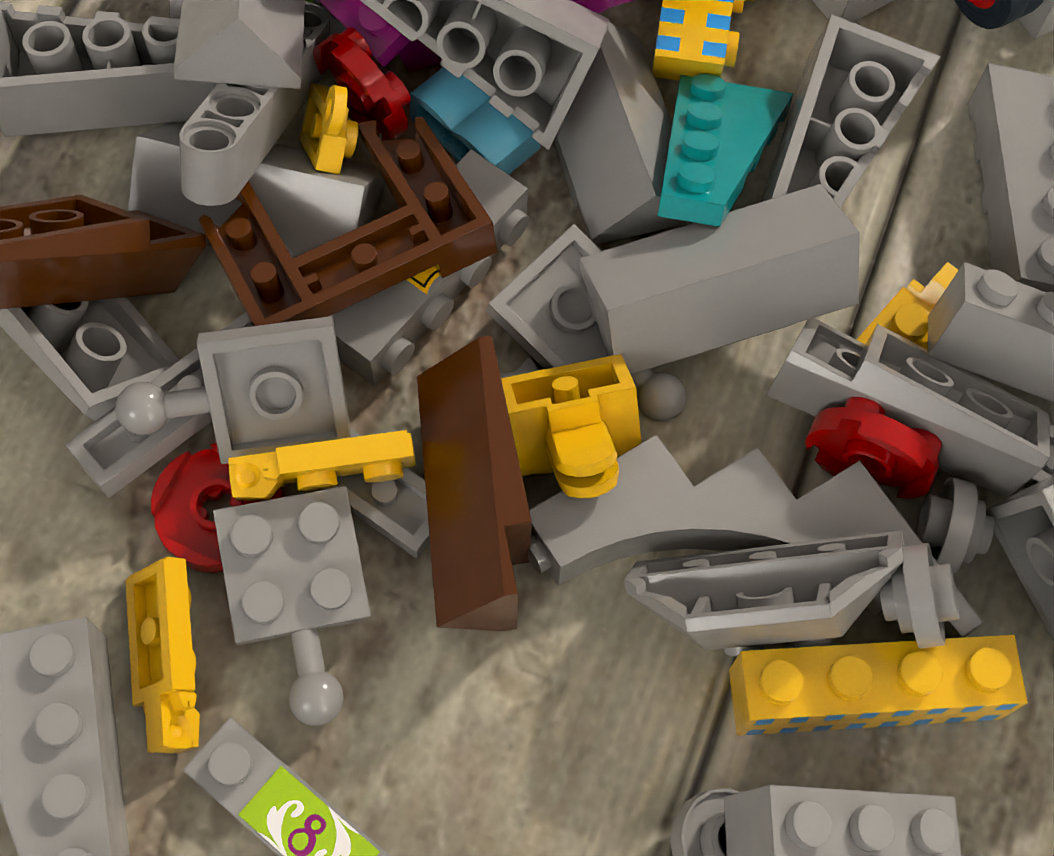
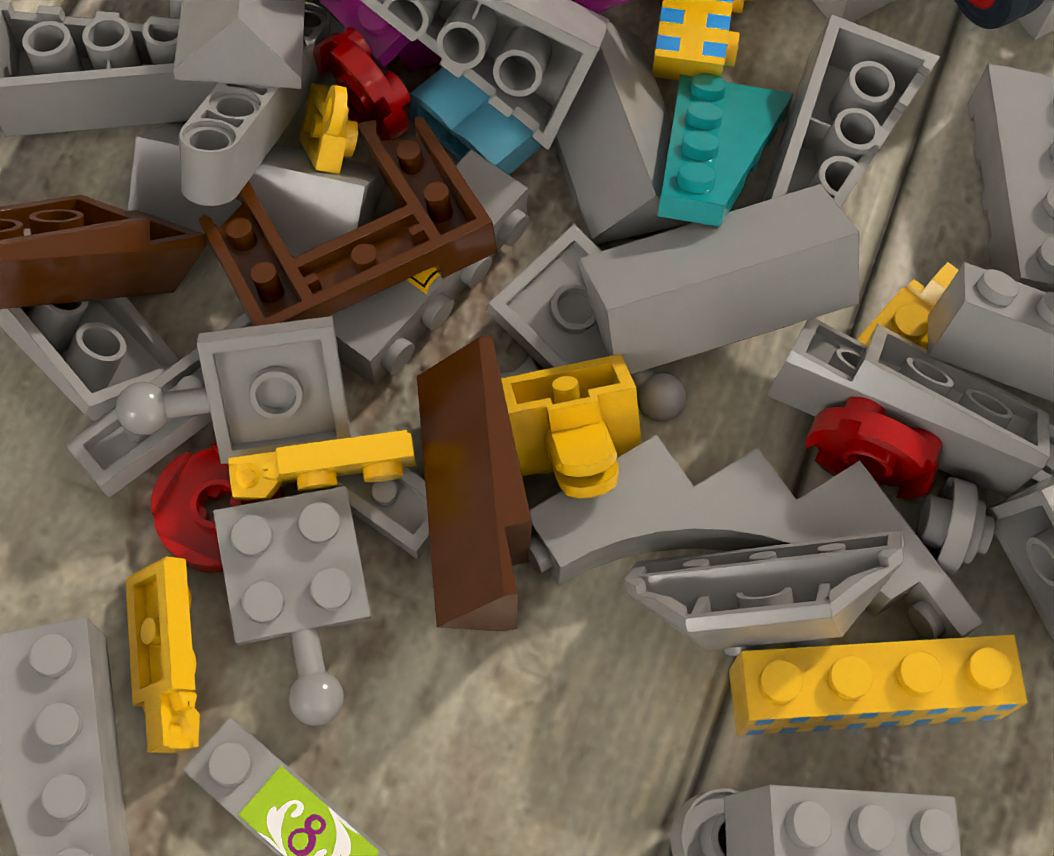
(921, 596): light grey plate -> none

